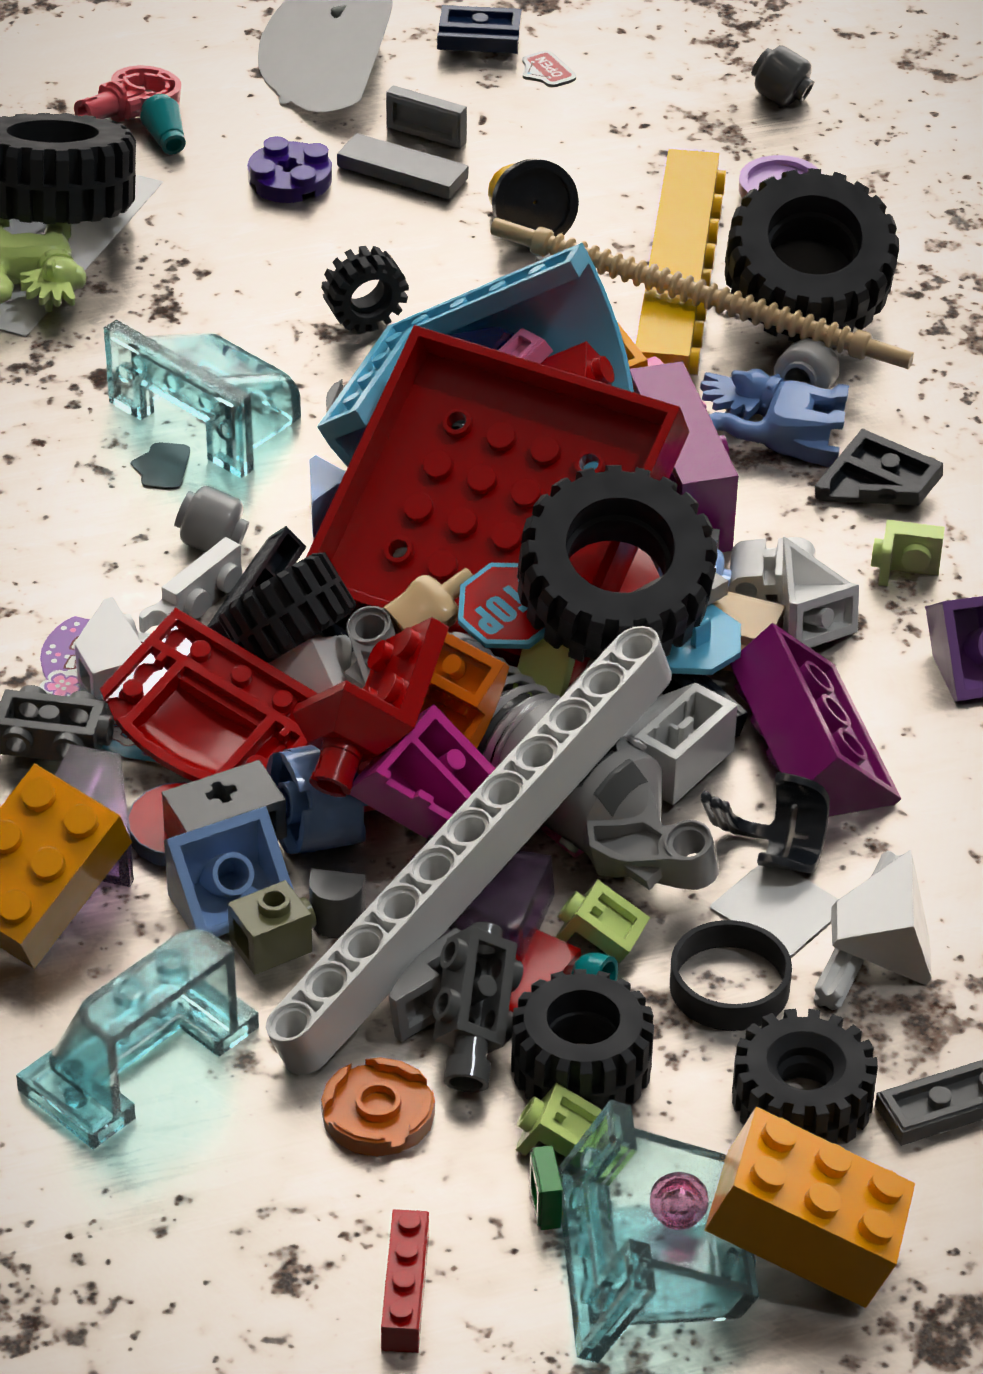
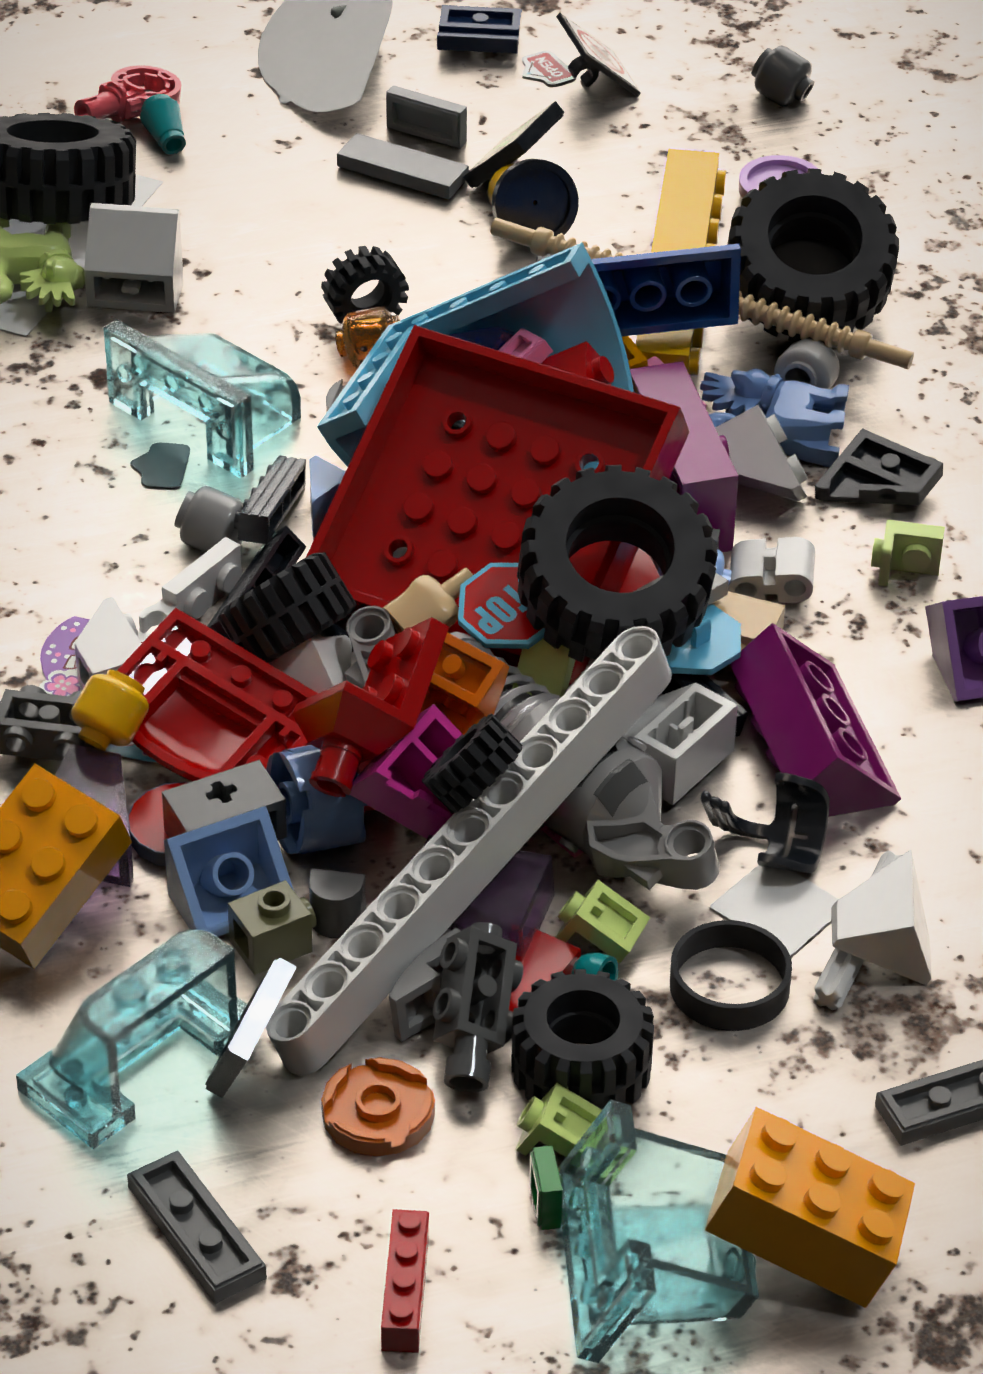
(110, 709): none -> yellow head
(133, 258): none -> white slope
(196, 1227): none -> dark grey tile
(249, 1027): none -> tile
(271, 500): none -> piece
(289, 169): plate -> none
(361, 332): none -> clear orange head
(472, 763): none -> black tyre
(514, 145): none -> black tile
(595, 58): none -> black piece
(673, 289): none -> blue slope
(679, 1200): clear pink plate -> none
(759, 456): none -> white slope
(813, 1051): black tyre -> none
(816, 598): white slope -> none

